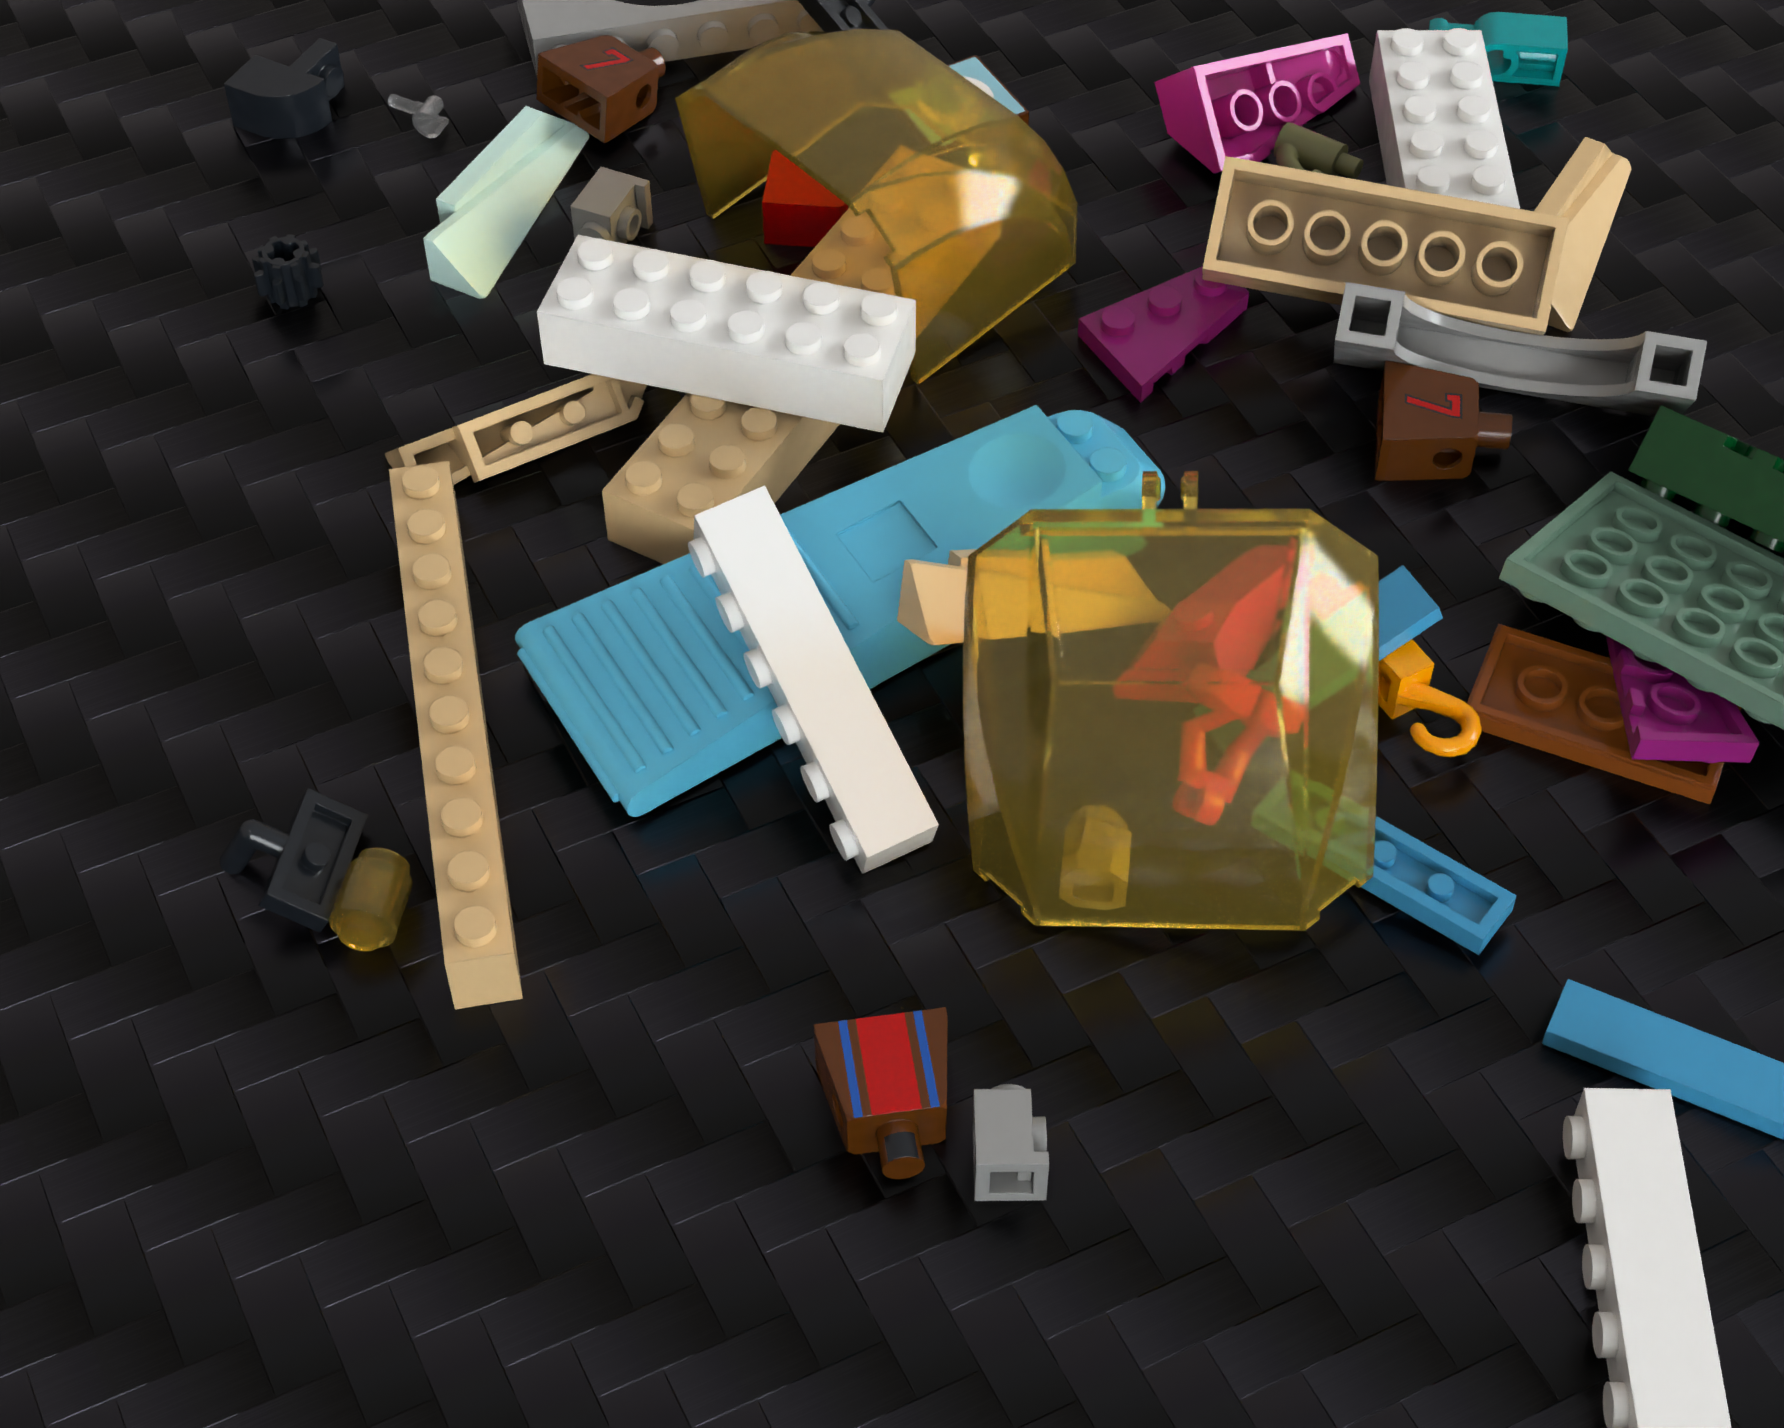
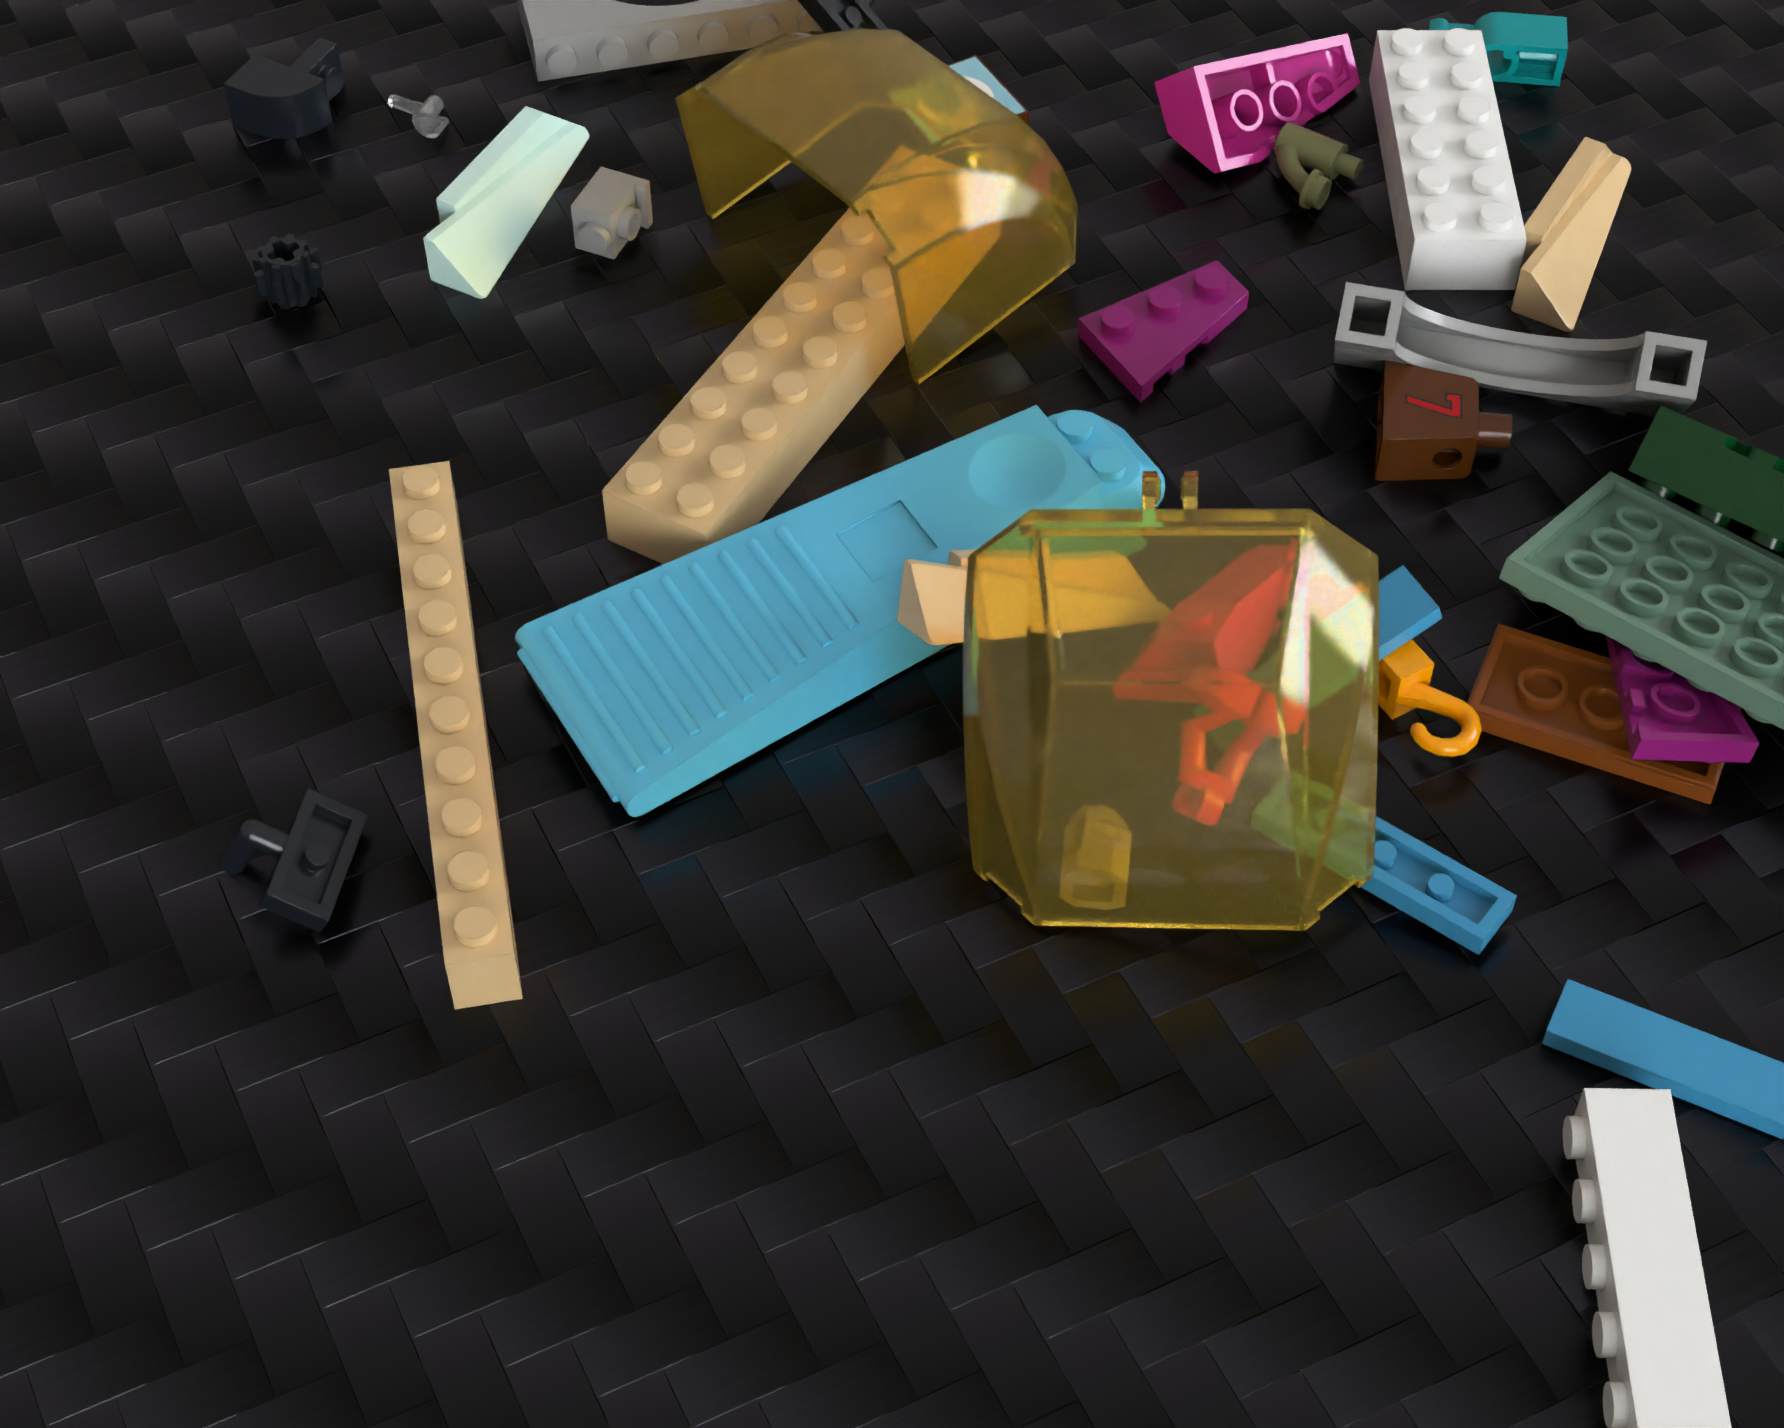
(372, 899): clear yellow brick -> none
(527, 428): tan wedge -> none
(600, 84): reddish brown torso -> none
(728, 332): white brick -> none
(797, 206): red slope -> none
(813, 681): white brick -> none
(887, 1084): torso -> none
(1008, 1146): light grey brick -> none
(1318, 230): tan brick -> none

